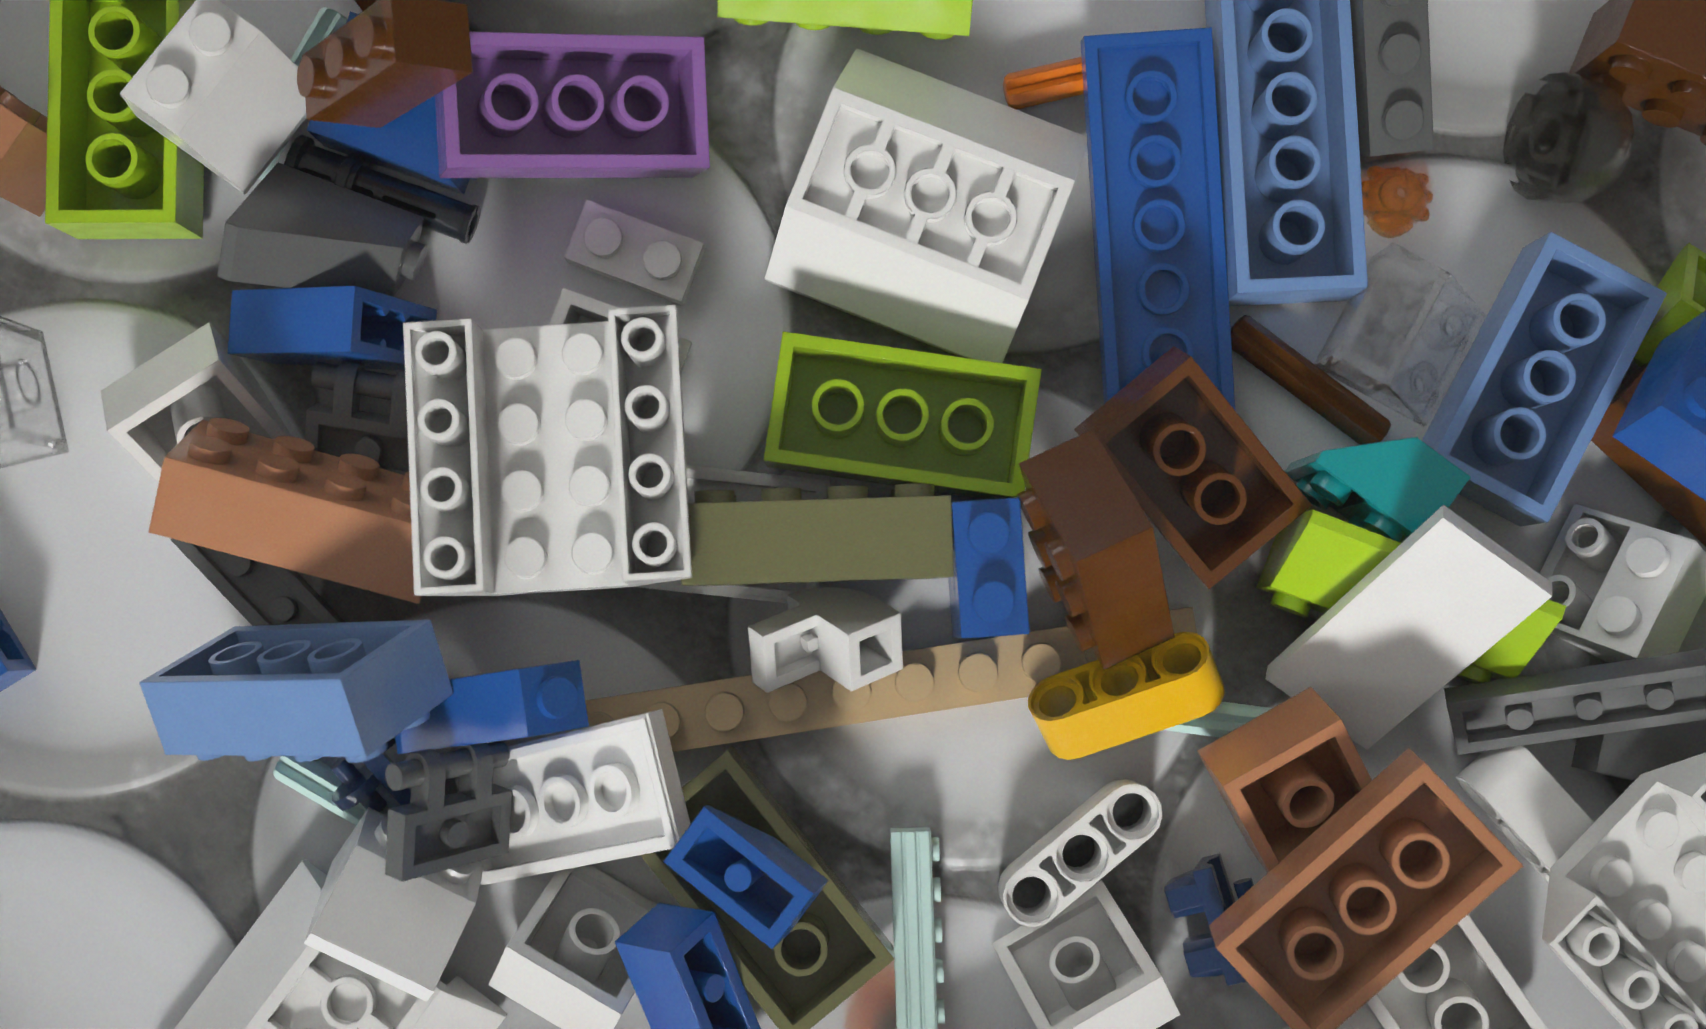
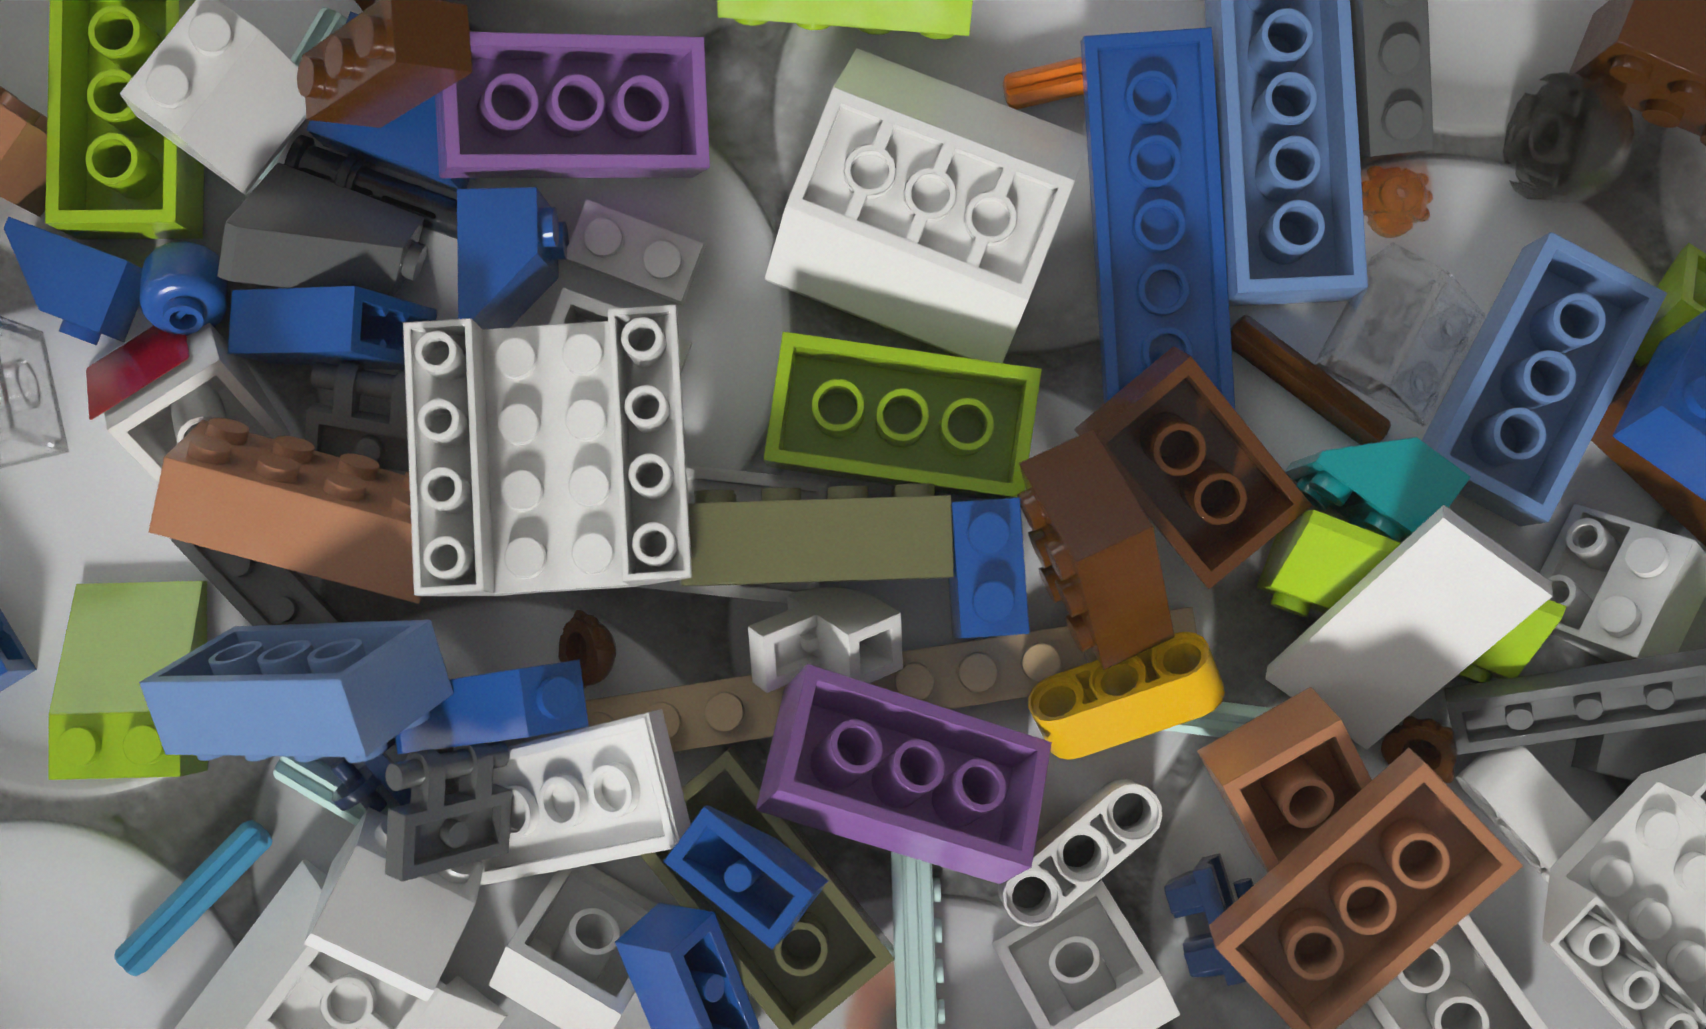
(77, 282): none -> blue slope
(111, 644): none -> lime slope
(133, 367): none -> red sticker
(182, 285): none -> blue head
(193, 898): none -> dark azure axle
(505, 252): none -> blue slope
(590, 643): none -> reddish brown animal
(905, 775): none -> medium lavender brick
(1428, 740): none -> reddish brown animal

